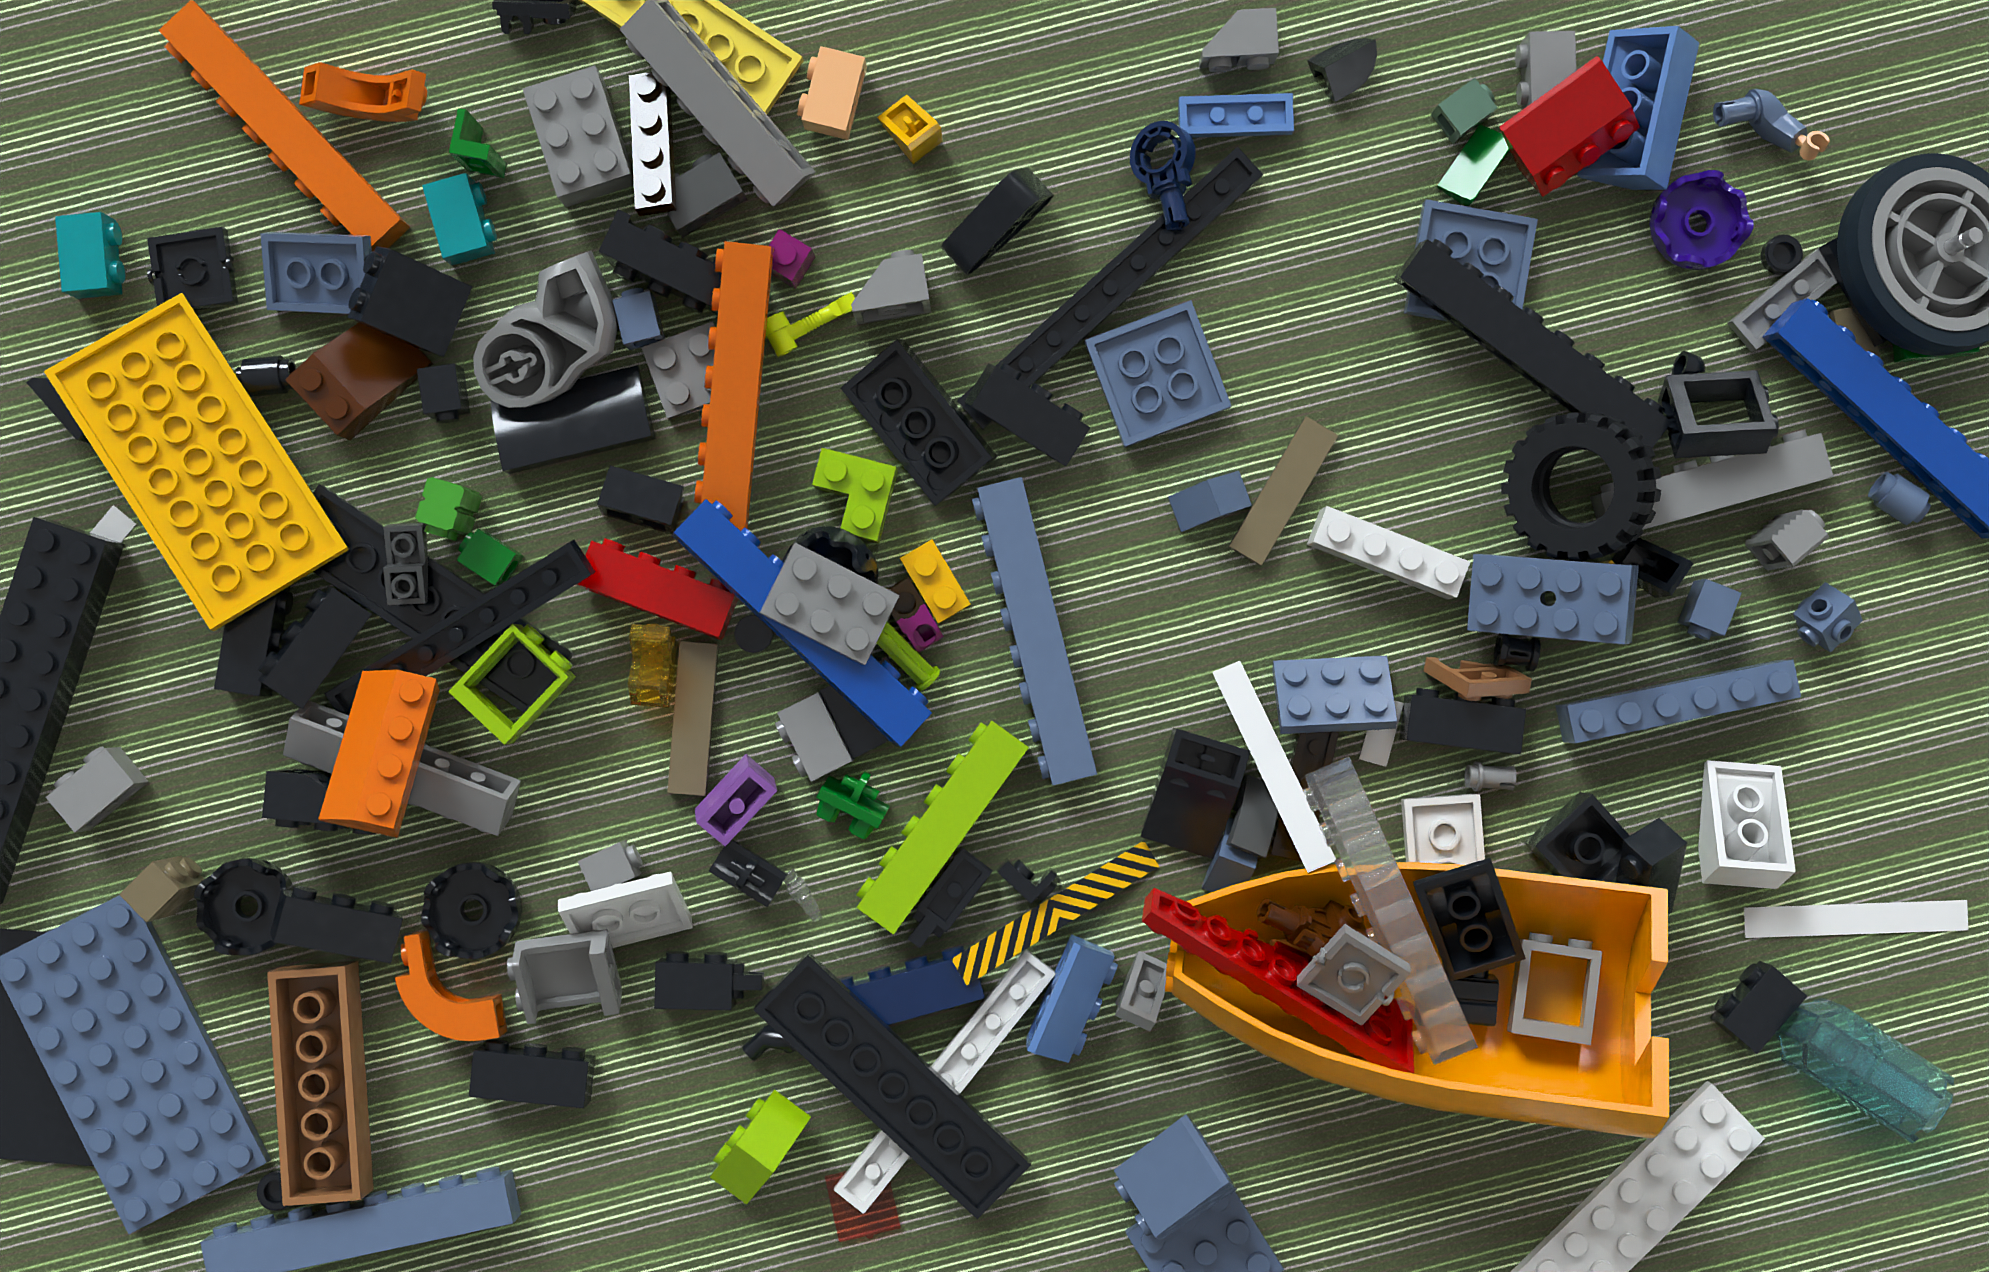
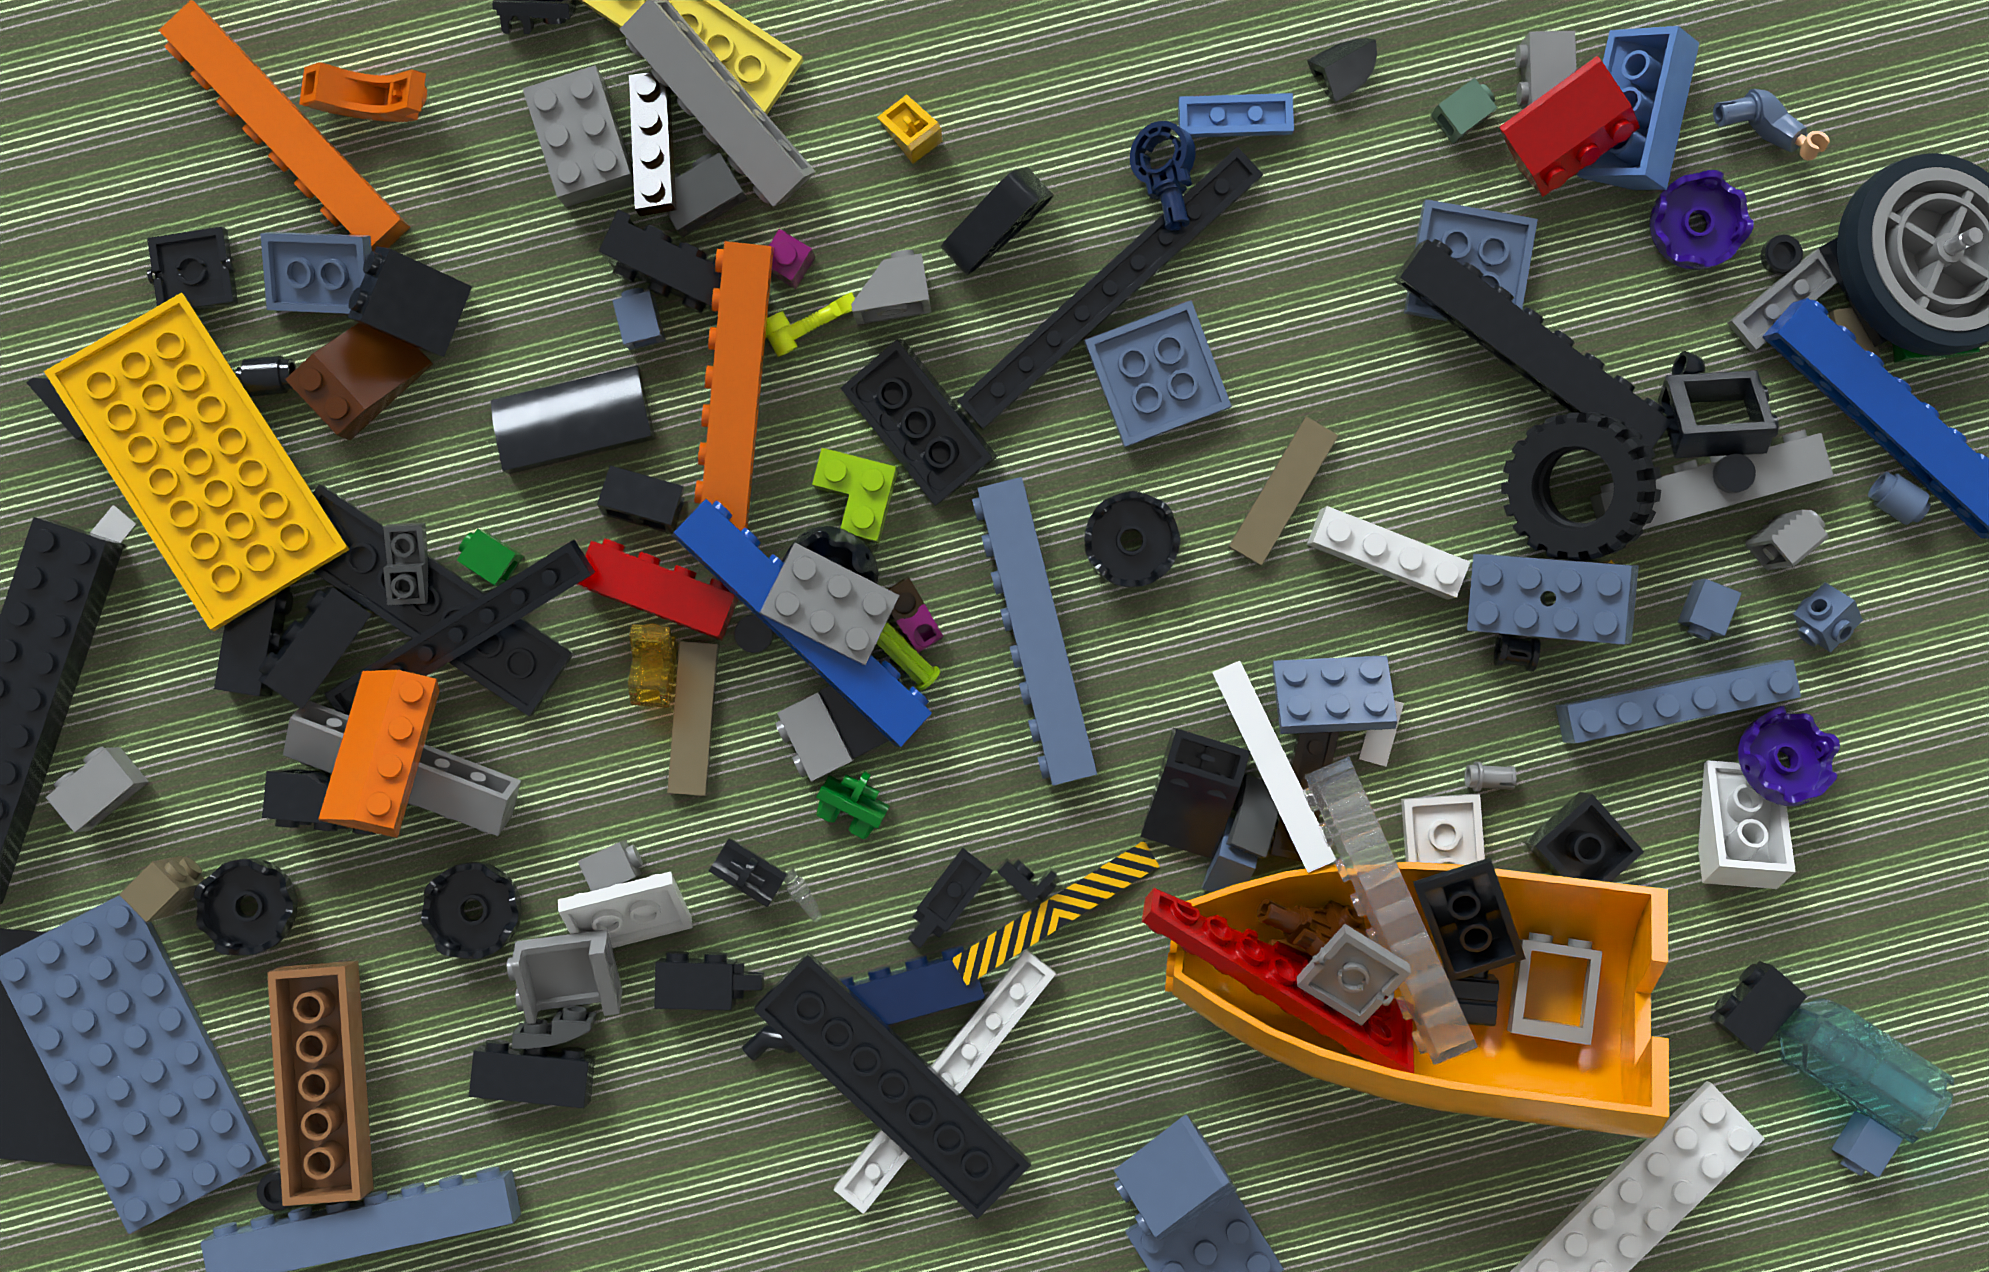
(89, 255): teal brick -> none
(336, 924): black brick -> none
(438, 1007): orange arch -> none
(443, 392): black brick -> none
(448, 508): bright green brick -> none
(460, 219): teal brick -> none
(469, 150): green panel -> none
(484, 709): lime window -> none
(551, 341): light grey piece -> none
(565, 1026): none -> dark grey slope
(680, 370): light grey plate -> none
(735, 800): medium lavender brick -> none
(758, 1149): lime brick -> none
(832, 93): light nougat brick -> none
(853, 1224): clear red piece -> none
(935, 581): yellow plate -> none
(941, 827): lime brick -> none
(1028, 412): black brick -> none
(1071, 1000): medium blue slope -> none
(1142, 991): light grey slope -> none
(1151, 520): none -> black plate
(1209, 500): sand blue slope -> none
(1245, 40): light grey slope -> none
(1463, 722): black brick -> none
(1474, 165): slope -> none
(1479, 680): medium nougat wing -> none
(1653, 859): black brick -> none
(1658, 568): black slope -> none
(1734, 473): none -> black tile
(1807, 750): none -> dark purple plate
(1856, 919): white sticker -> none
(1866, 1145): none -> sand blue brick

